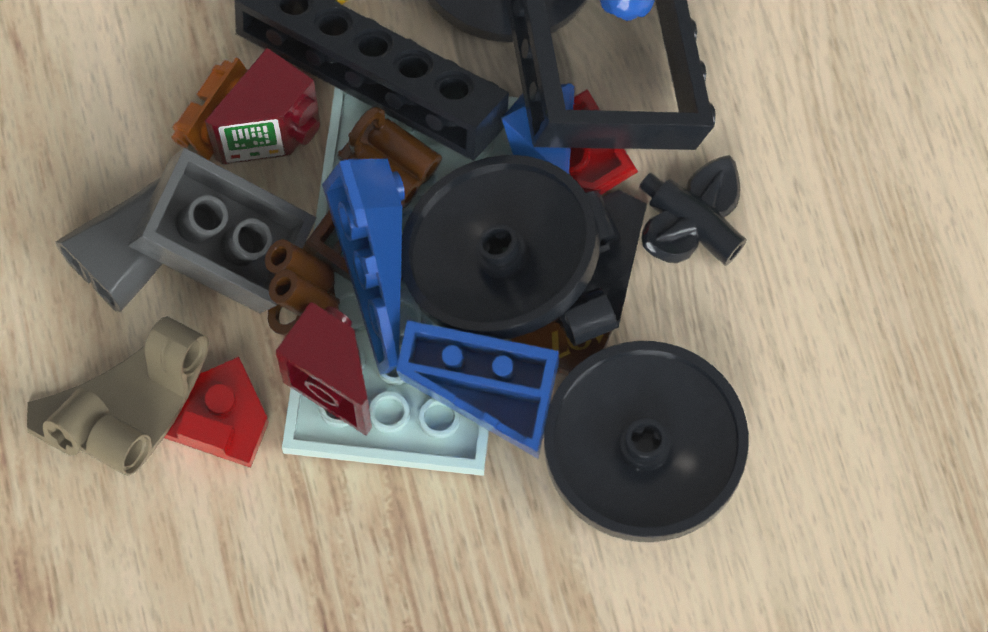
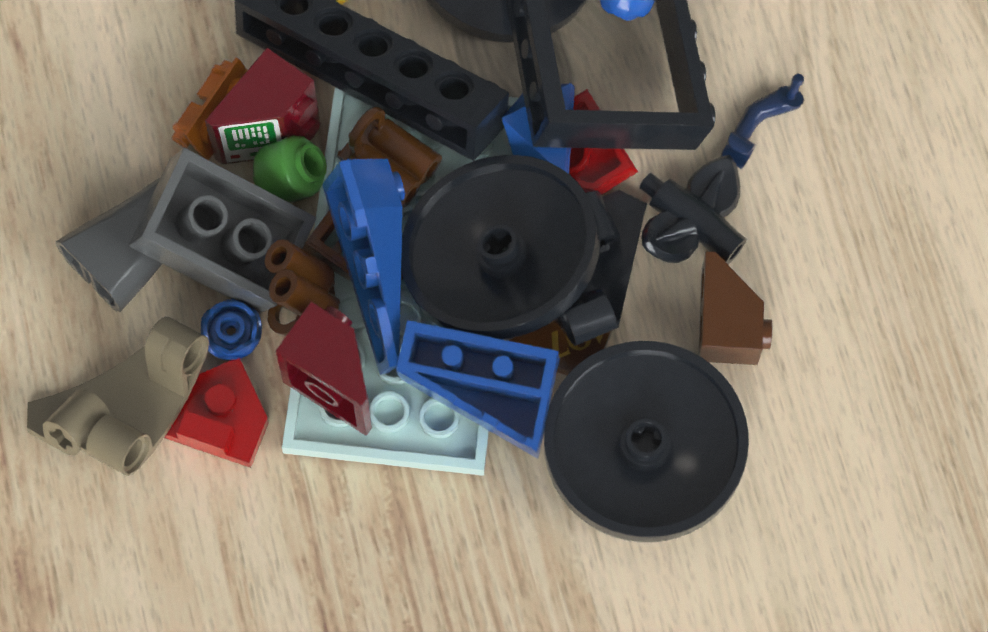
(236, 315): none -> blue plate
(290, 168): none -> bright green head
(730, 316): none -> reddish brown slope
(776, 103): none -> dark blue piece

